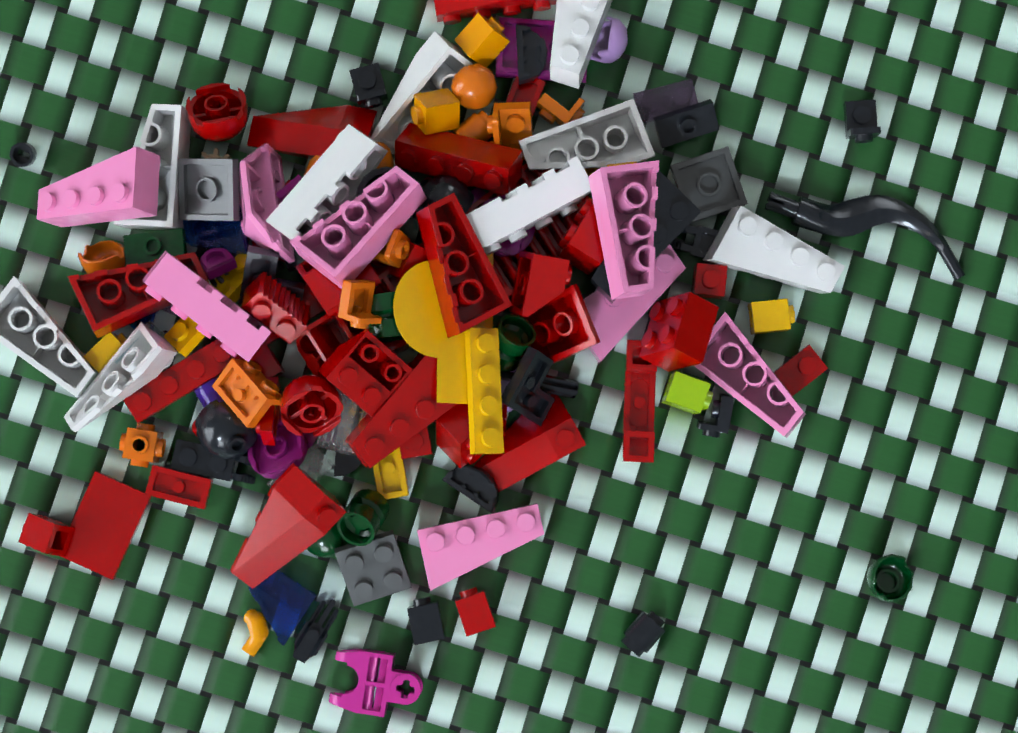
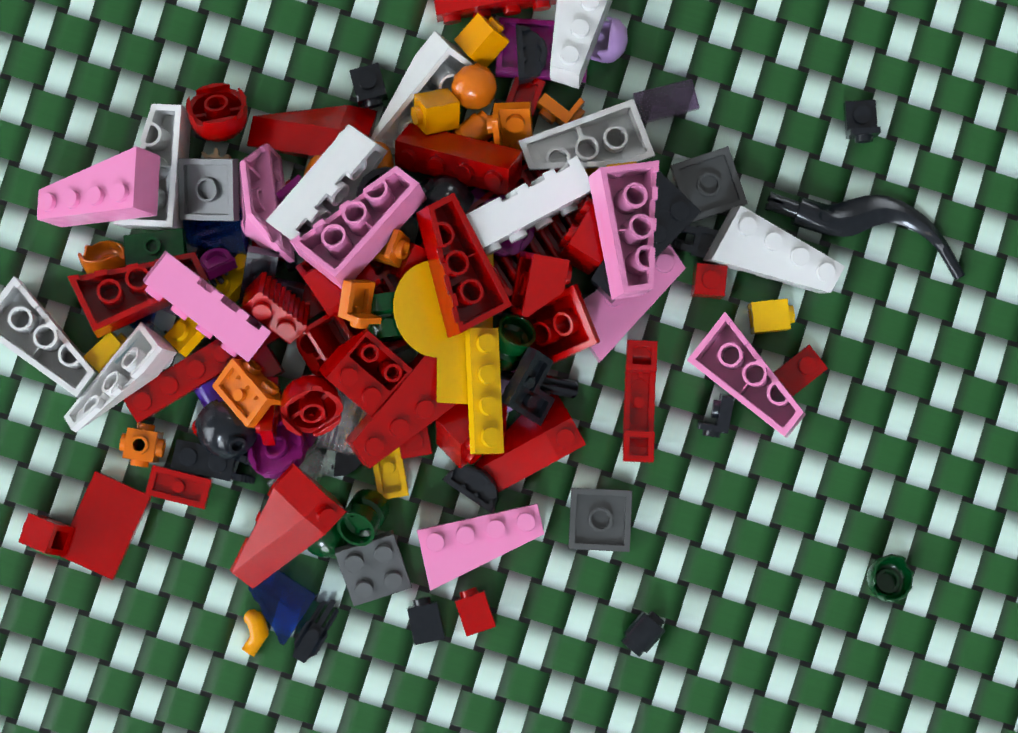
(19, 159): black hinge -> none
(366, 664): dark pink piece -> none
(600, 519): none -> dark grey plate
(678, 331): red brick -> none
(686, 123): black plate -> none
(687, 393): lime brick -> none

